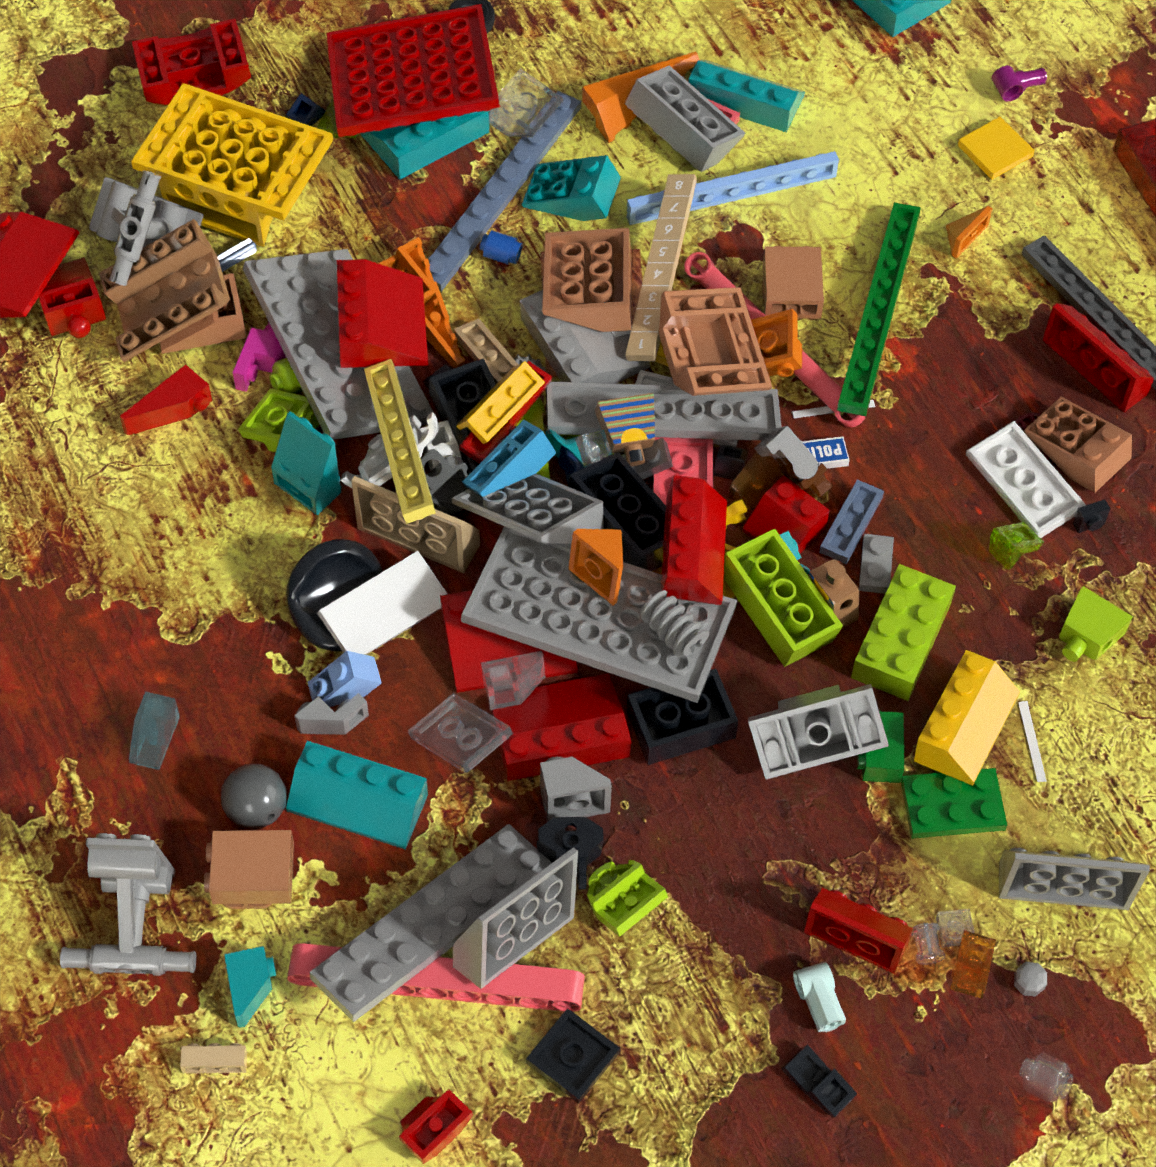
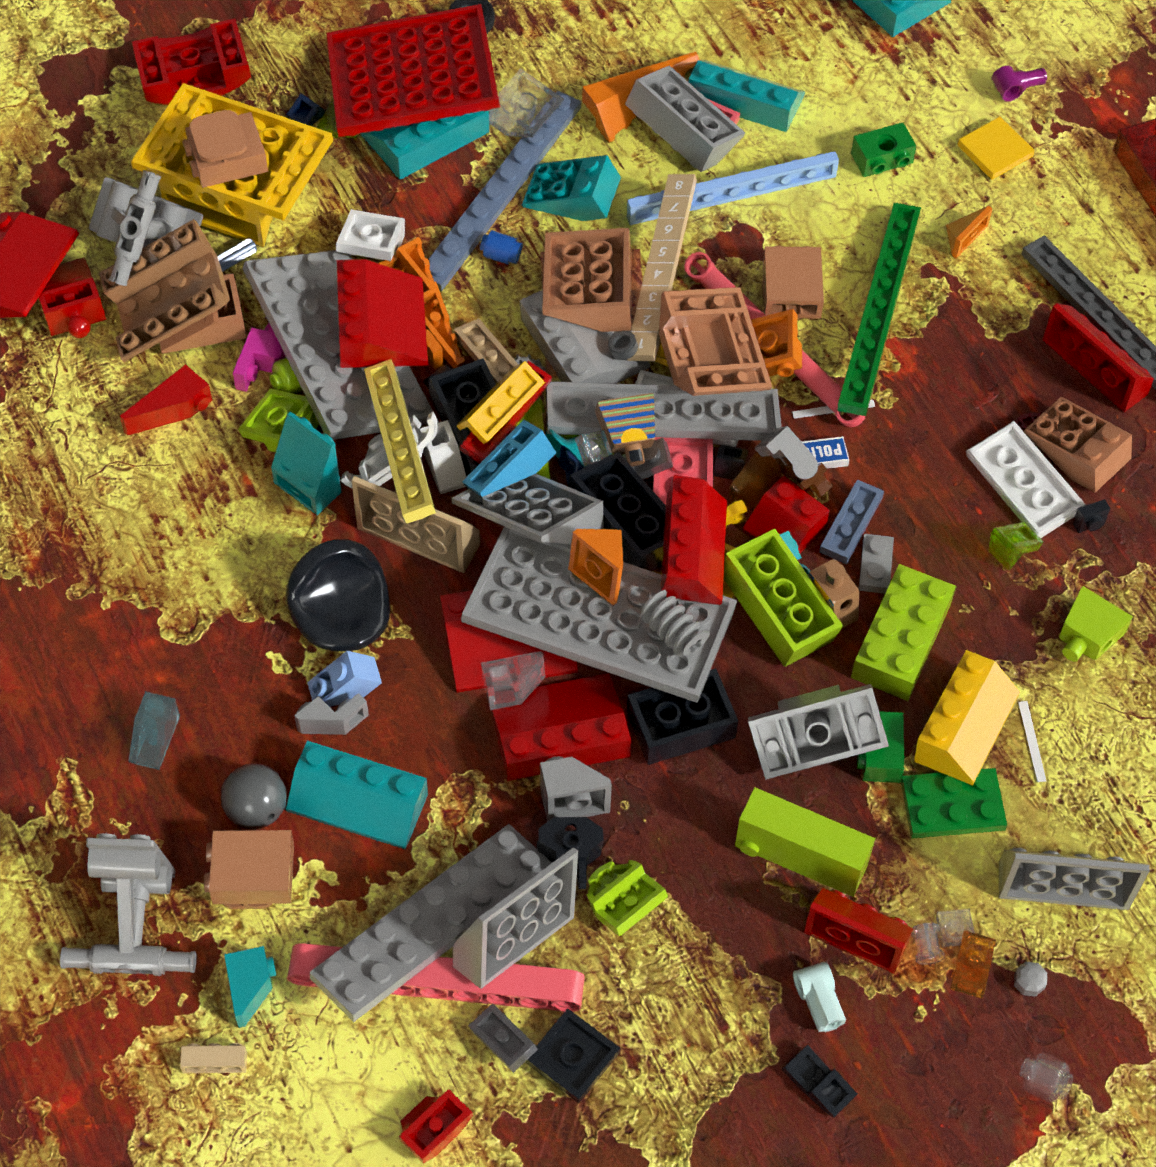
(224, 147): none -> nougat brick
(371, 235): none -> white plate
(384, 606): white tile -> none
(434, 351): none -> orange tile
(445, 480): dark grey piece -> none
(460, 732): clear tile -> none
(503, 1037): none -> flat silver plate
(623, 345): none -> dark grey tile
(804, 842): none -> lime brick
(883, 149): none -> green brick

